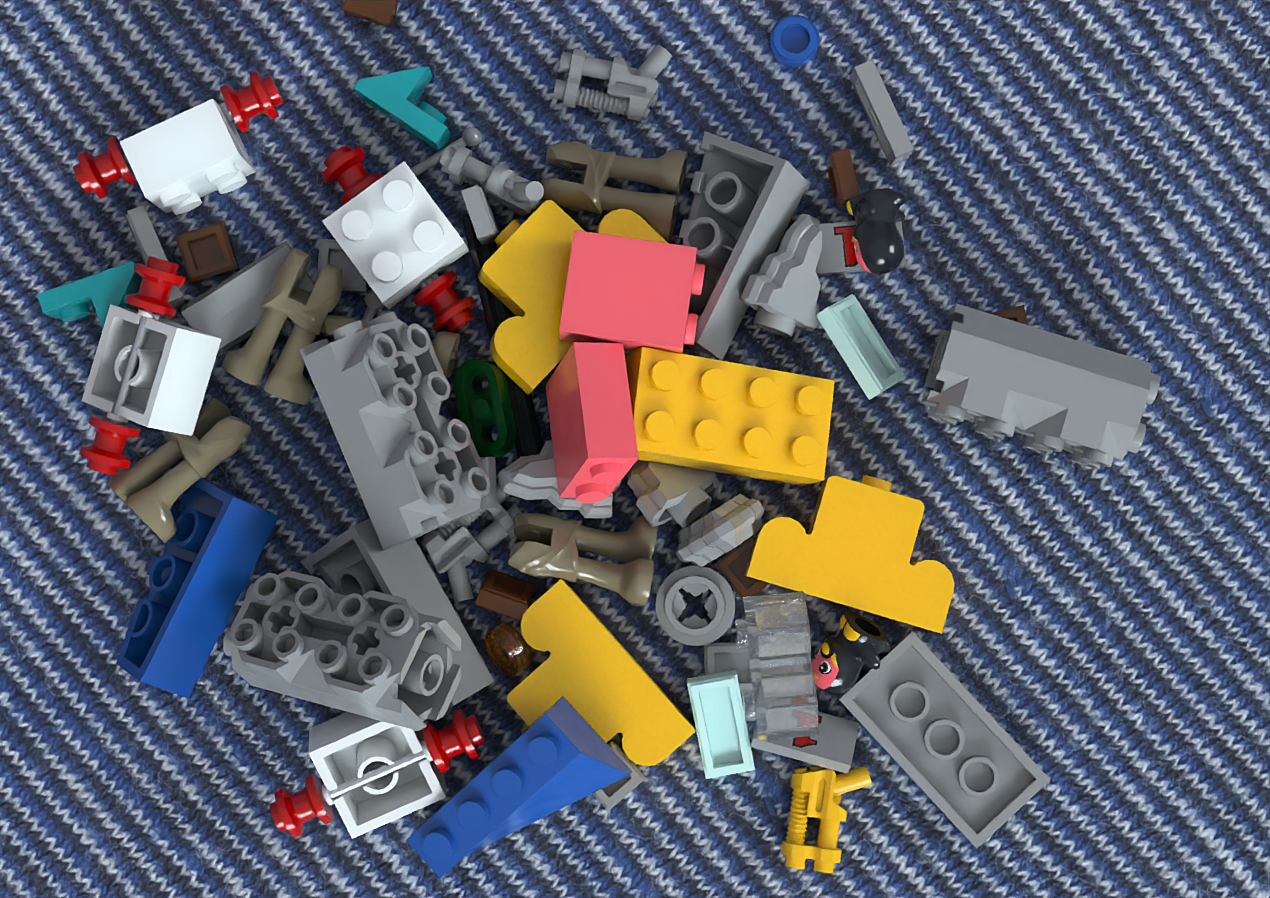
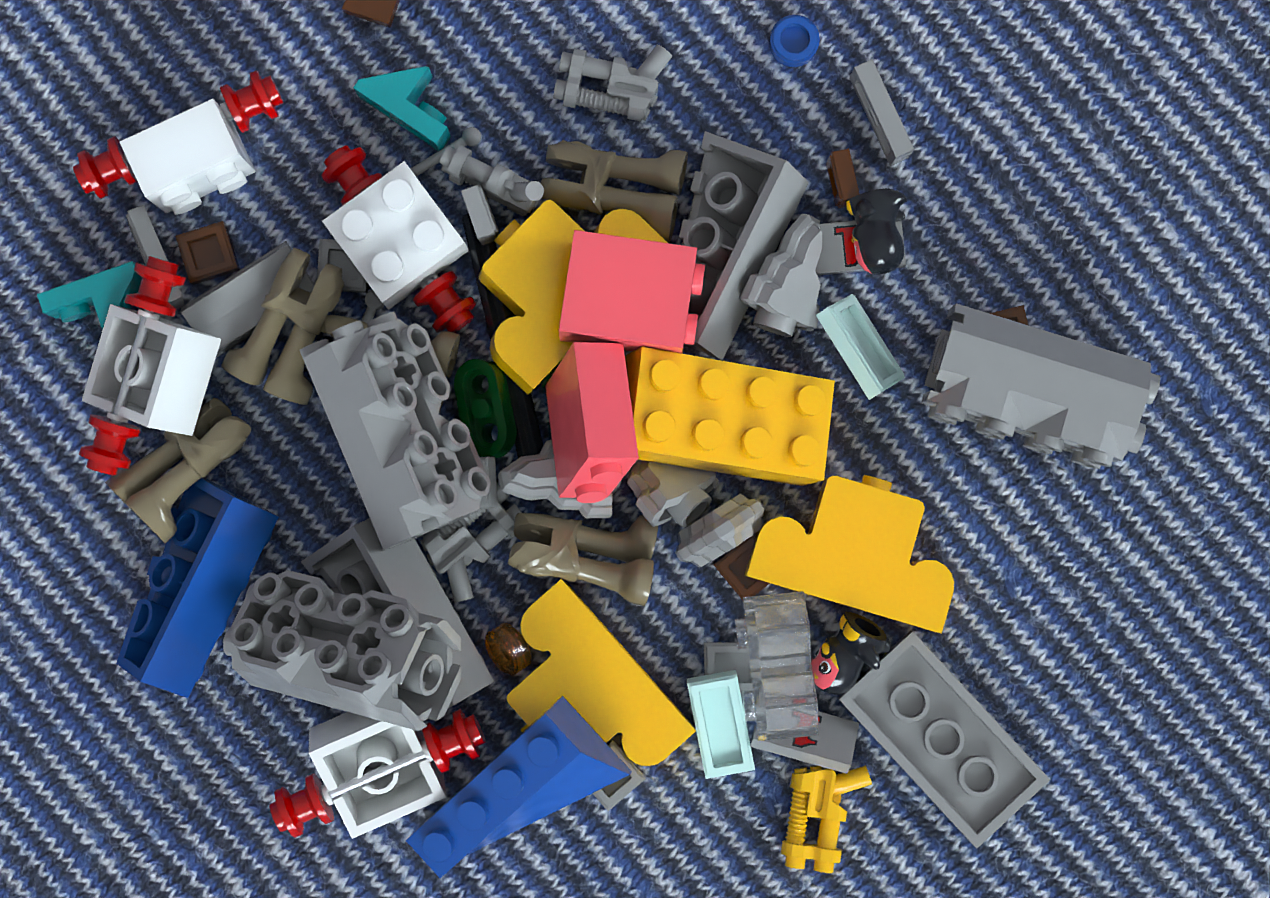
(505, 594): reddish brown tile -> none
(695, 629): light grey gear -> none

